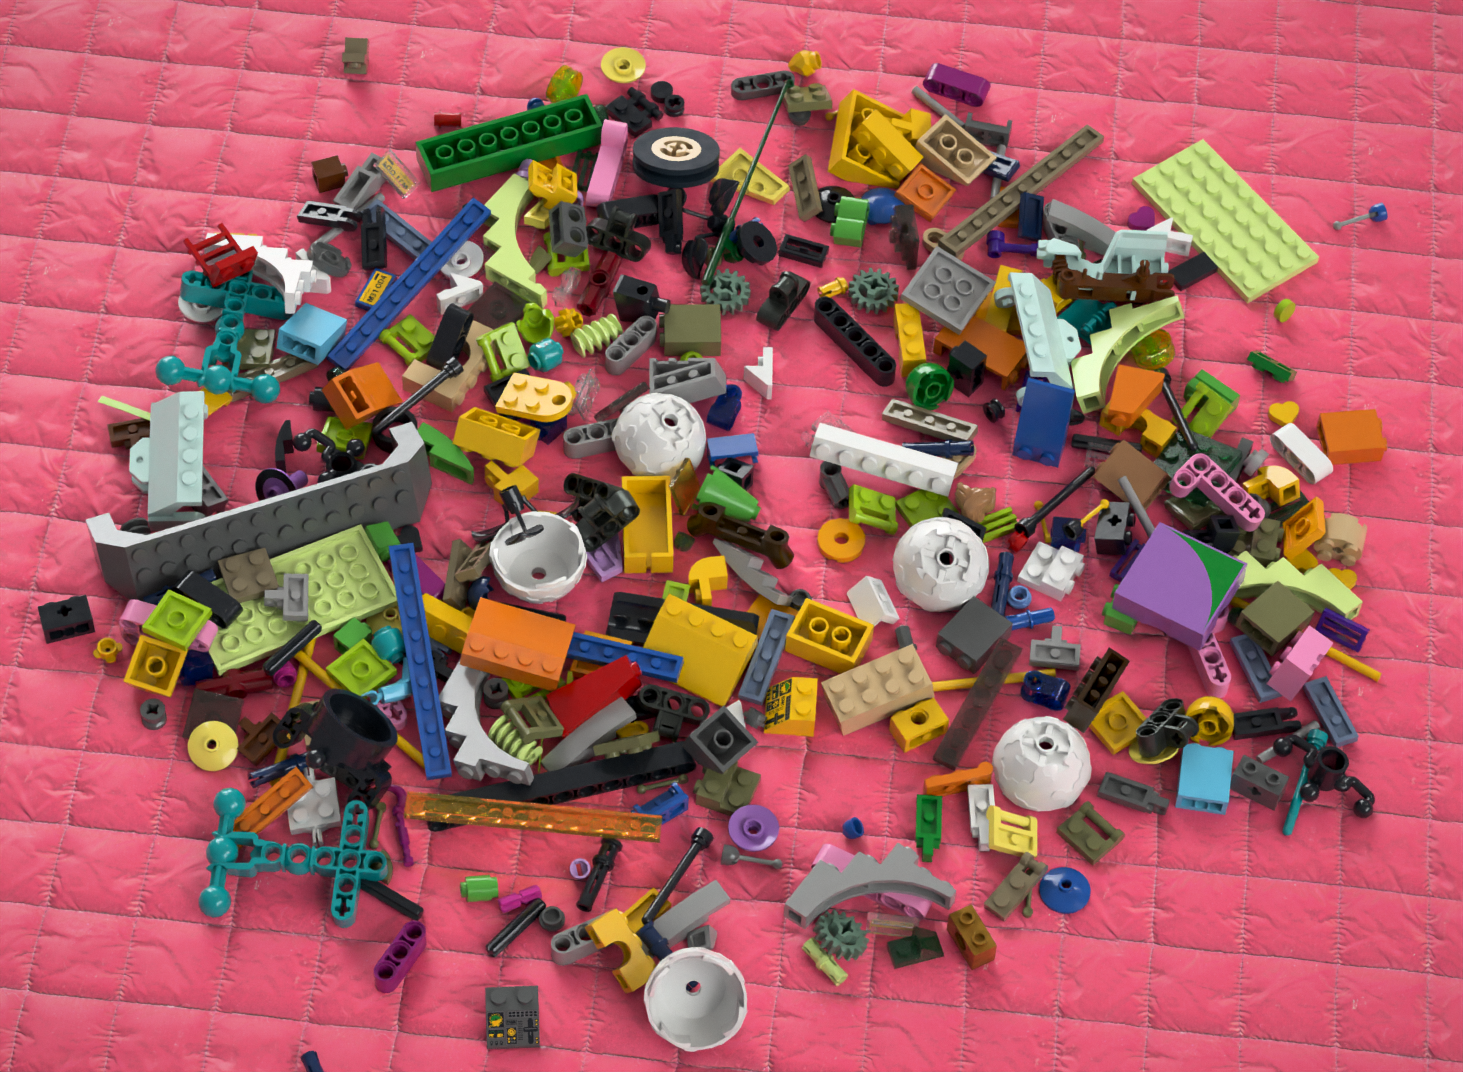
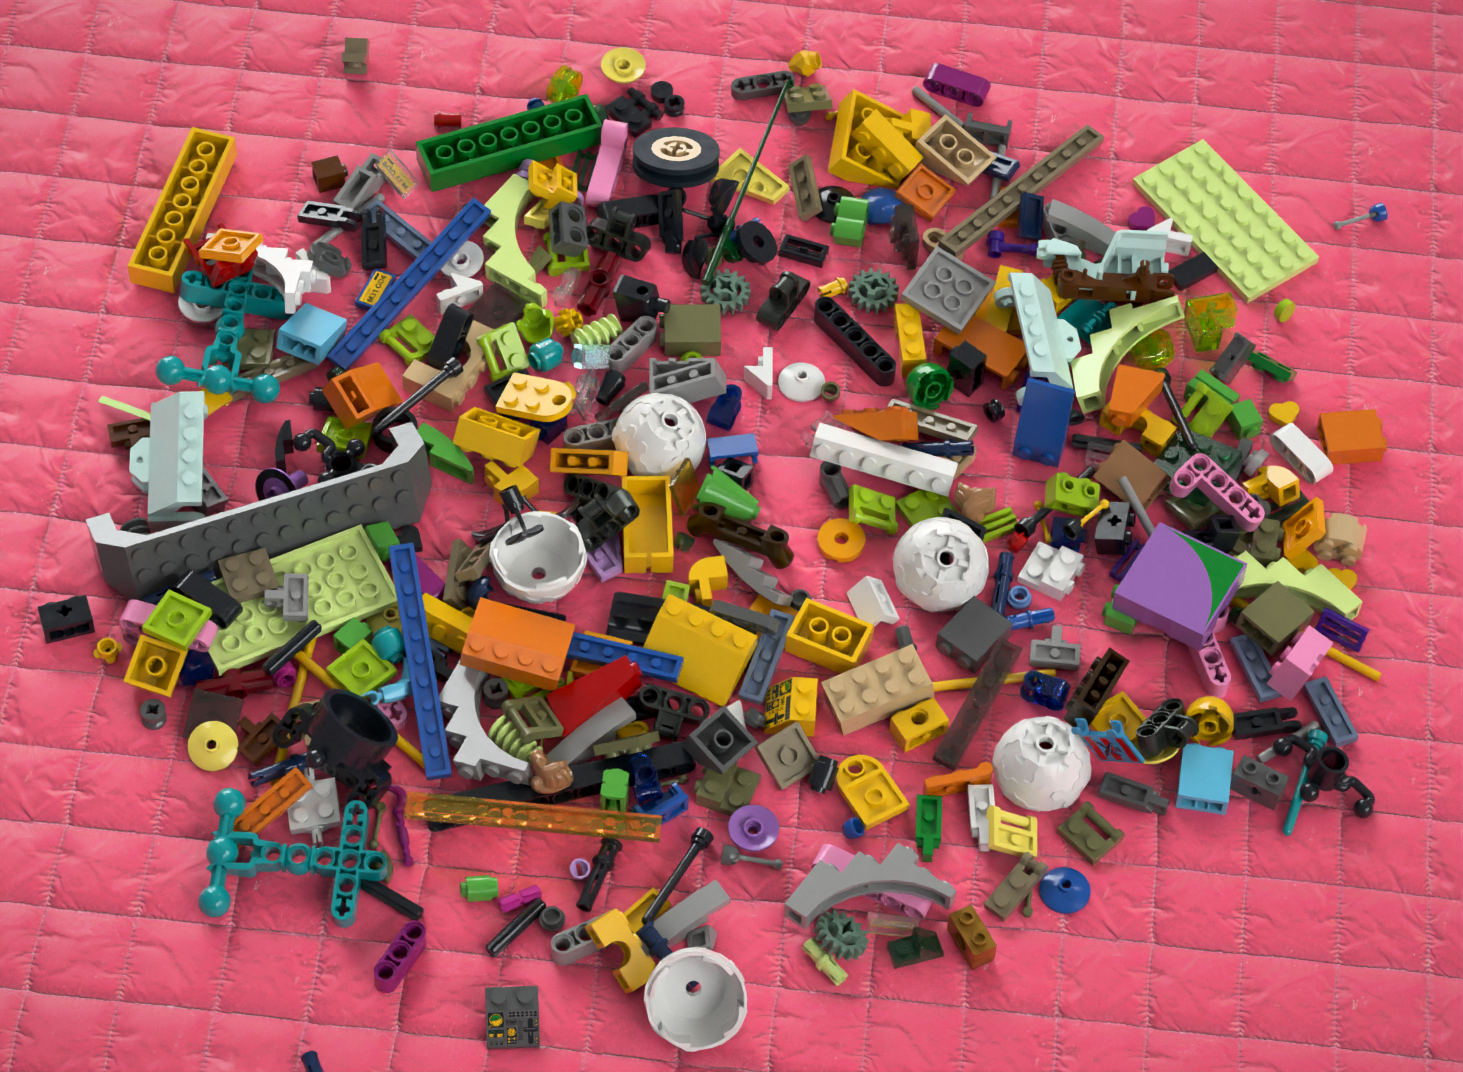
(182, 209): none -> yellow brick
(231, 245): none -> light orange tile
(549, 776): none -> medium nougat hair
(589, 461): none -> light orange brick
(590, 356): none -> clear light blue brick
(611, 385): none -> black cone
(614, 790): none -> bright green brick
(645, 782): none -> clear blue piece
(745, 617): none -> dark grey beam
(787, 755): none -> dark tan plate
(801, 389): none -> white dish
(823, 774): none -> black brick
(831, 388): none -> olive hinge
(870, 792): none -> yellow plate
(887, 424): none -> orange slope
(1071, 494): none -> lime brick
(1108, 745): none -> dark azure flag
(1206, 318): none -> clear neon green brick
(1233, 358): none -> flat silver hinge
(1245, 420): none -> bright green brick

